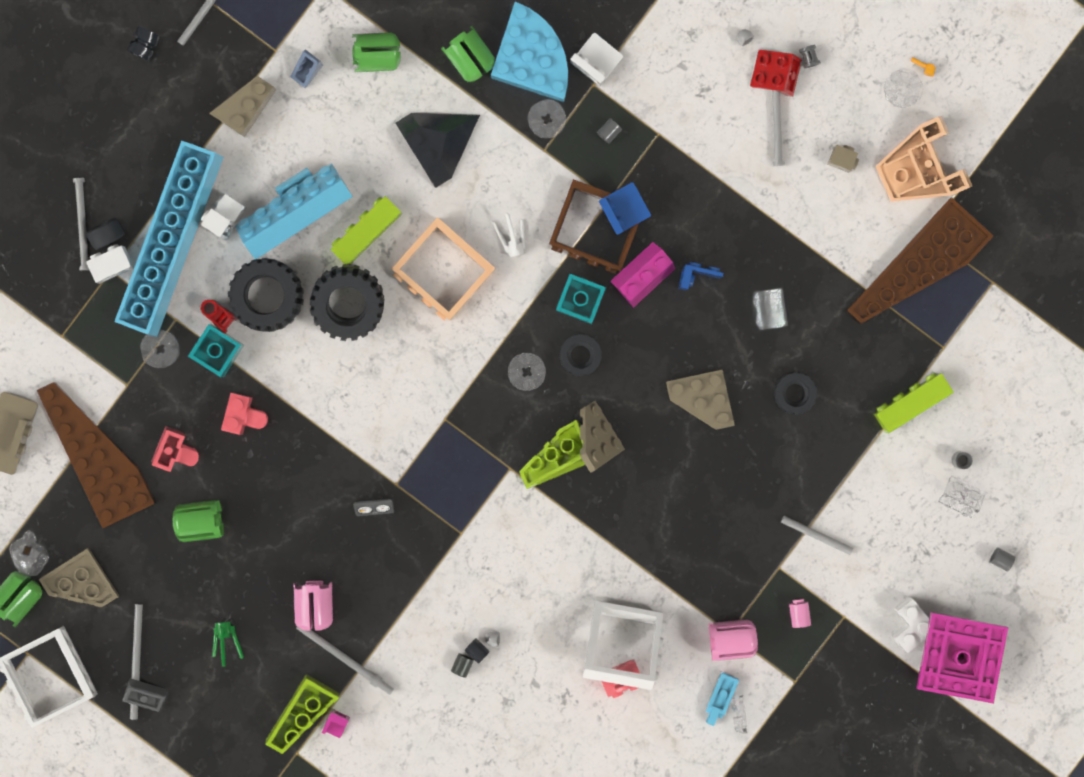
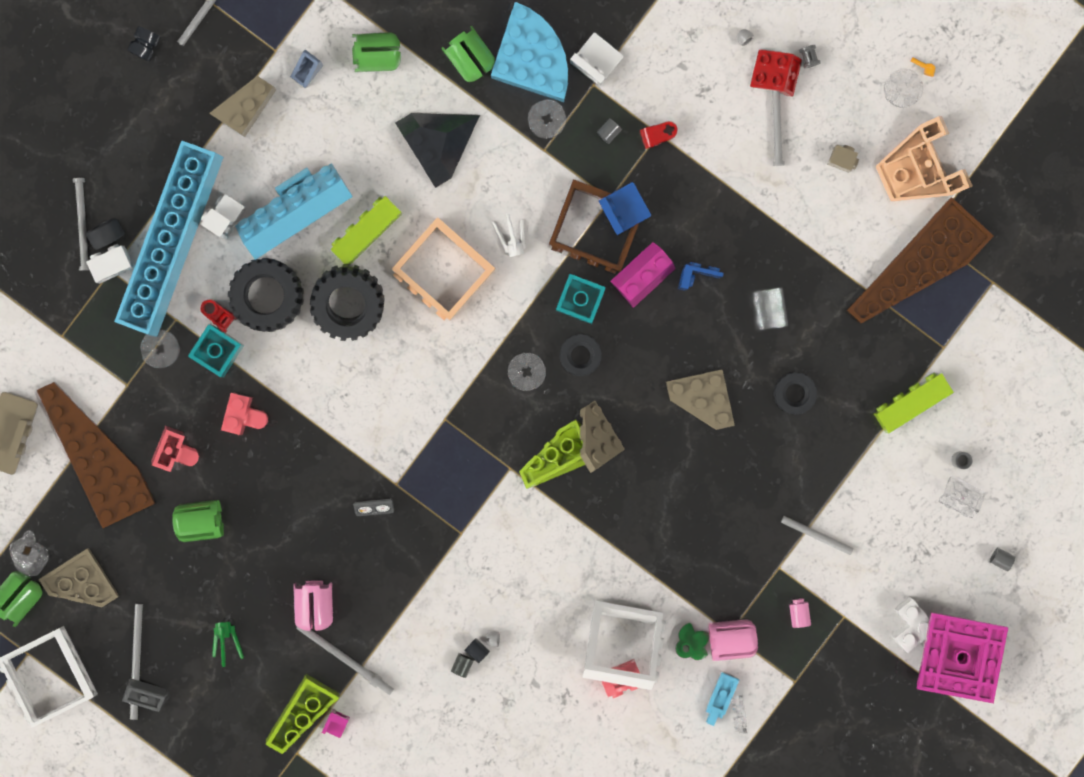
(654, 134): none -> red piece
(694, 641): none -> green plate

